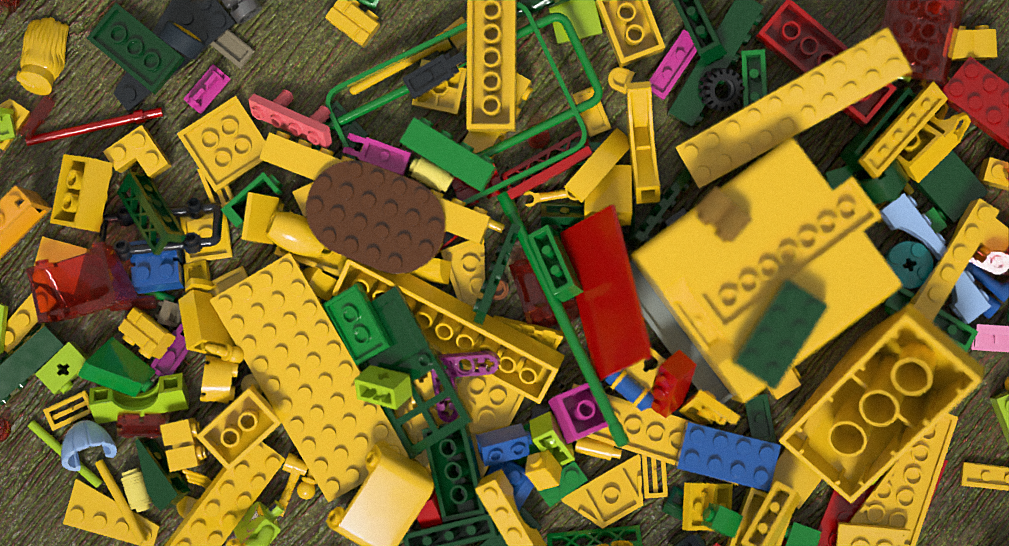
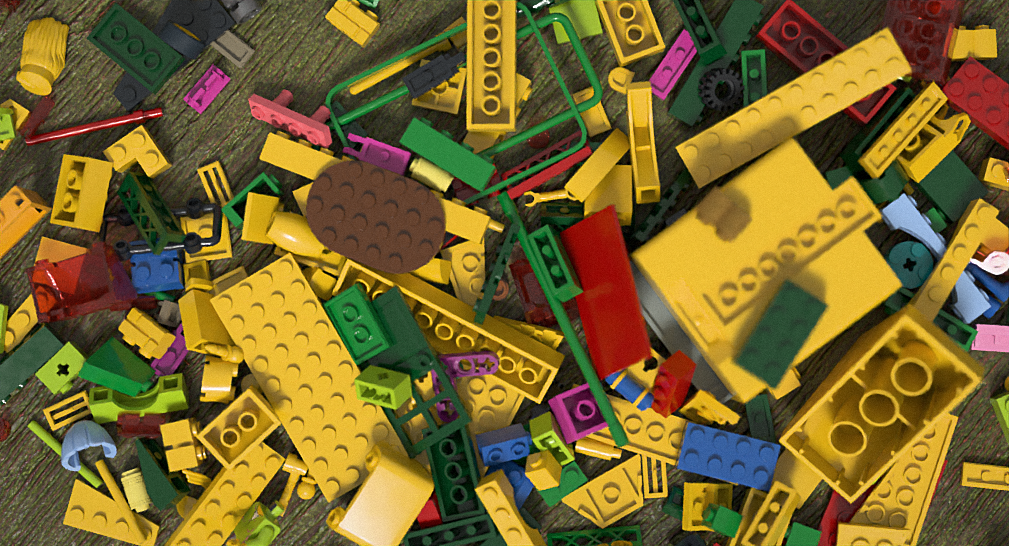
(224, 144): yellow plate -> none

